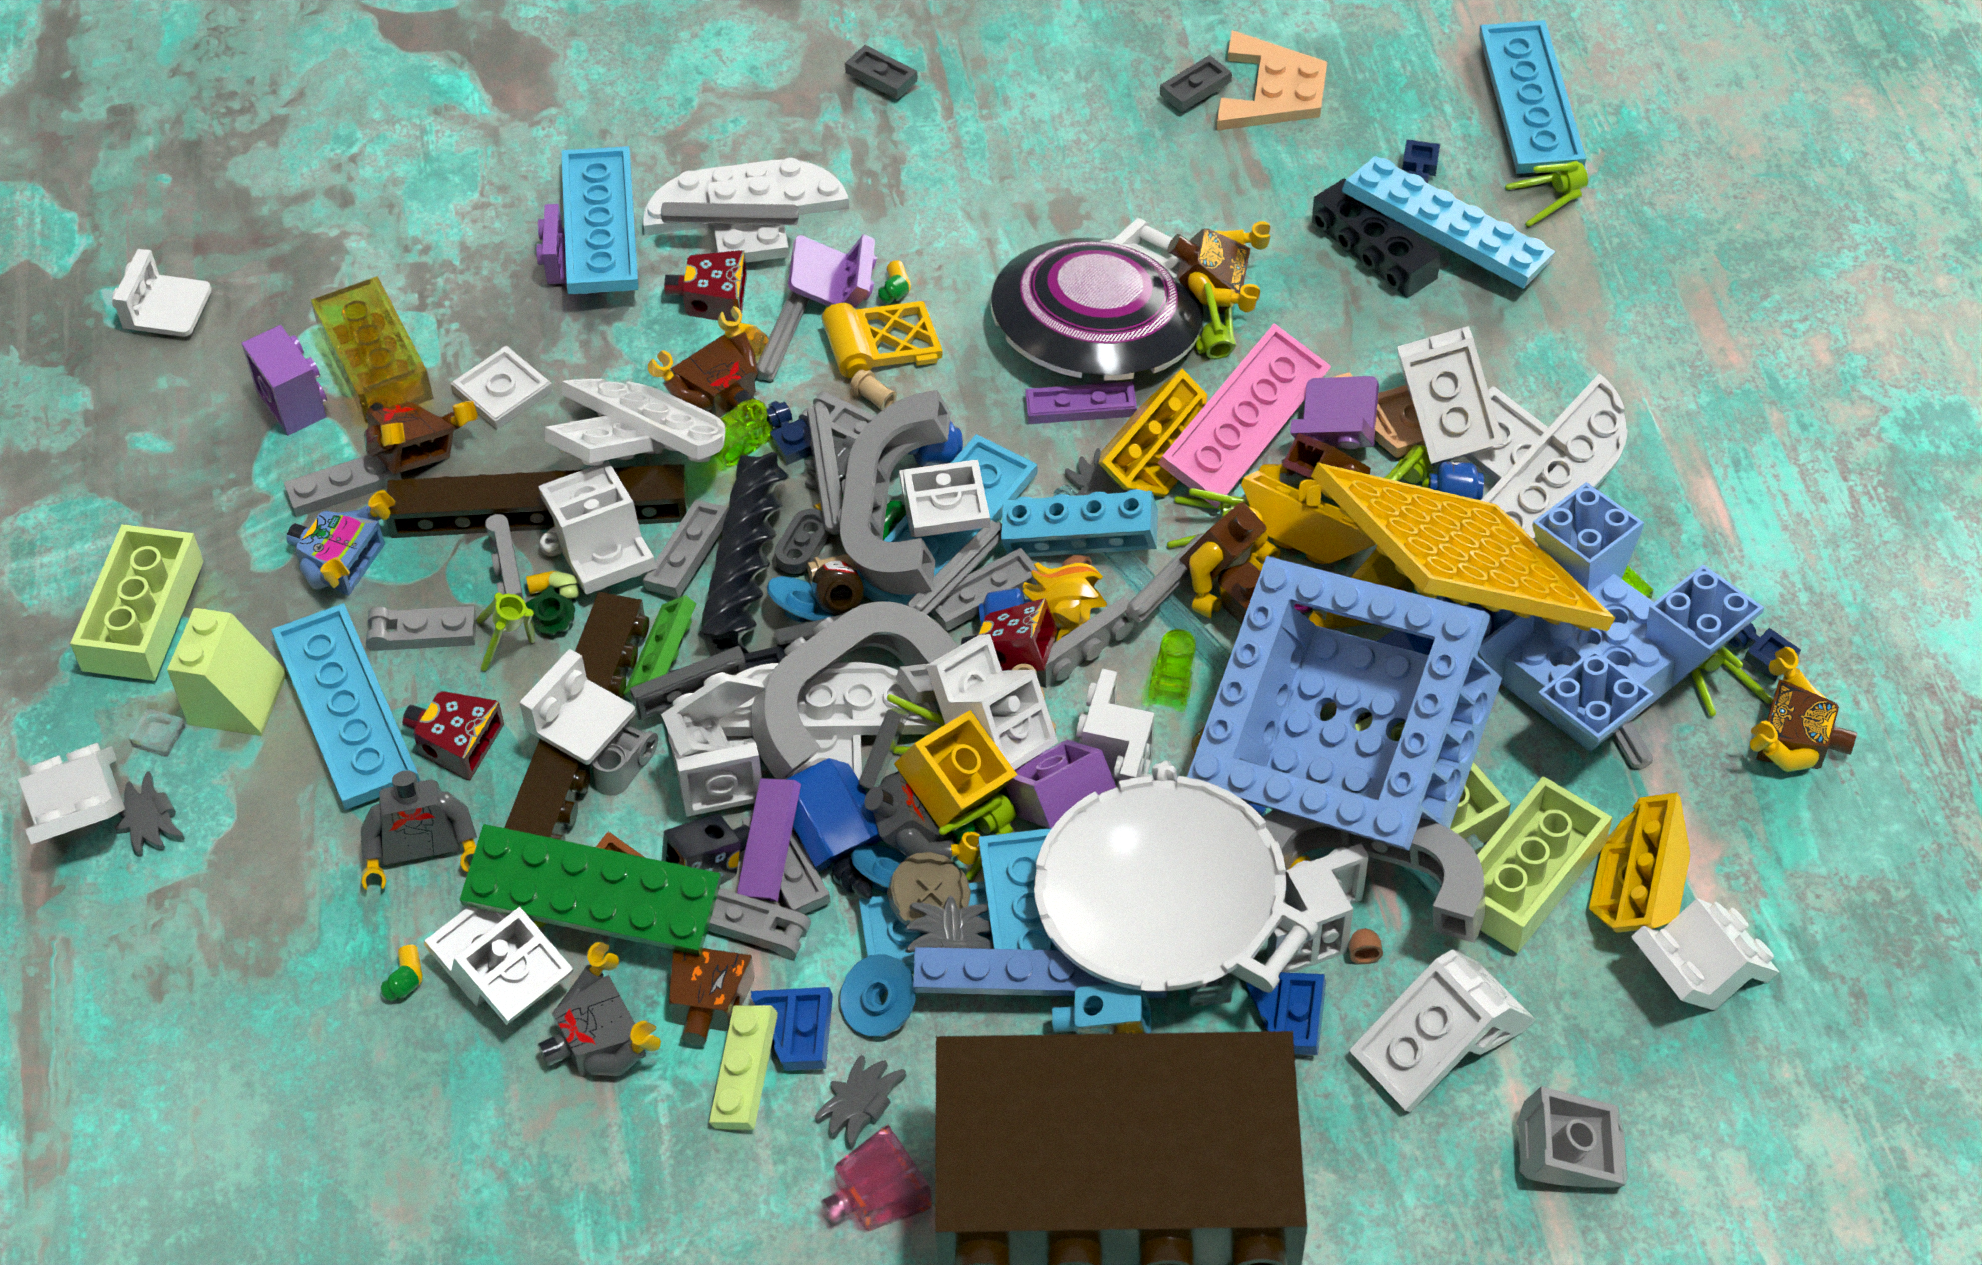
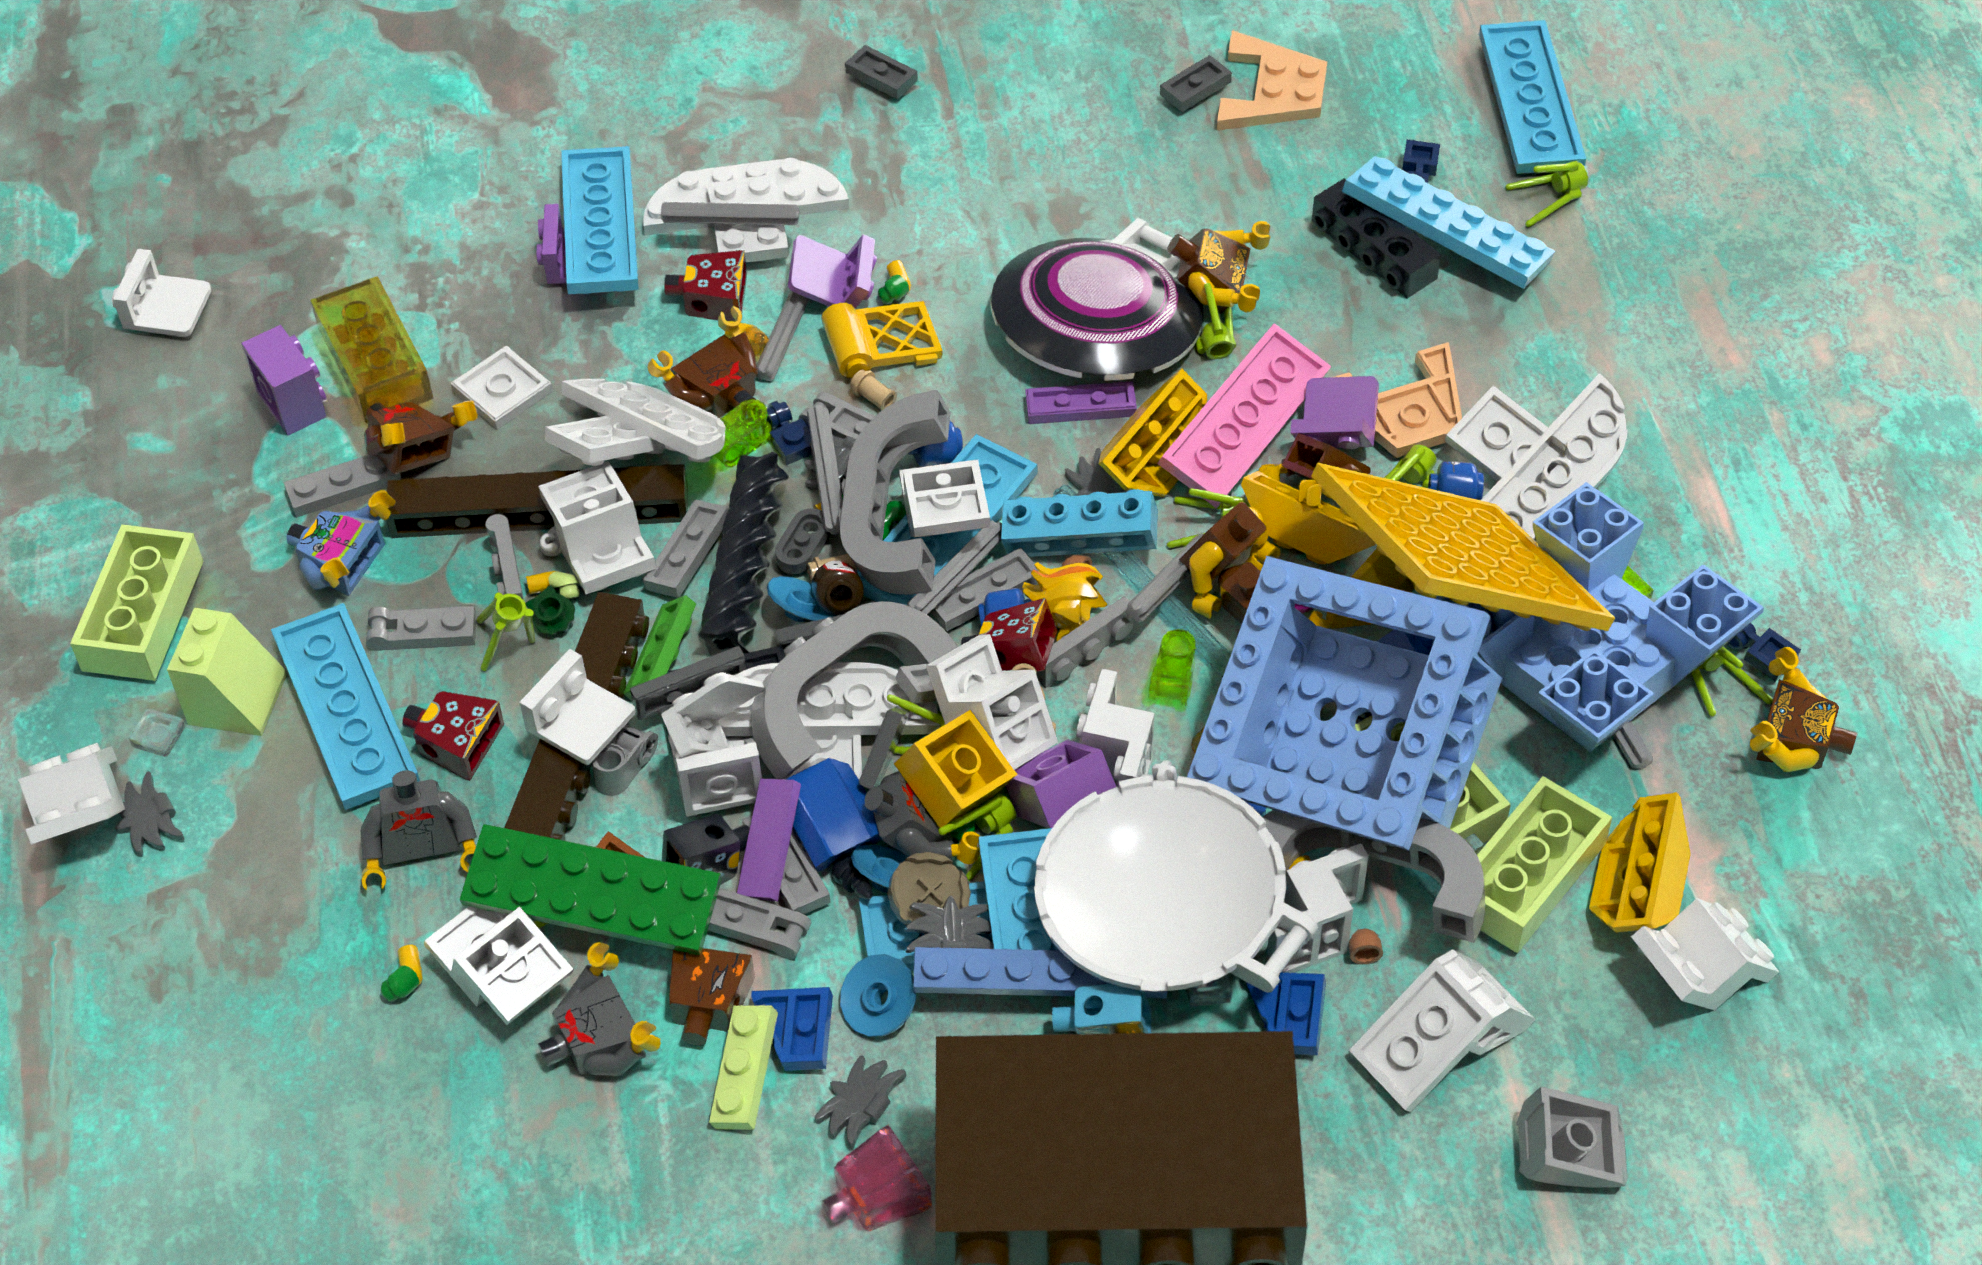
(1450, 395): white bracket -> none

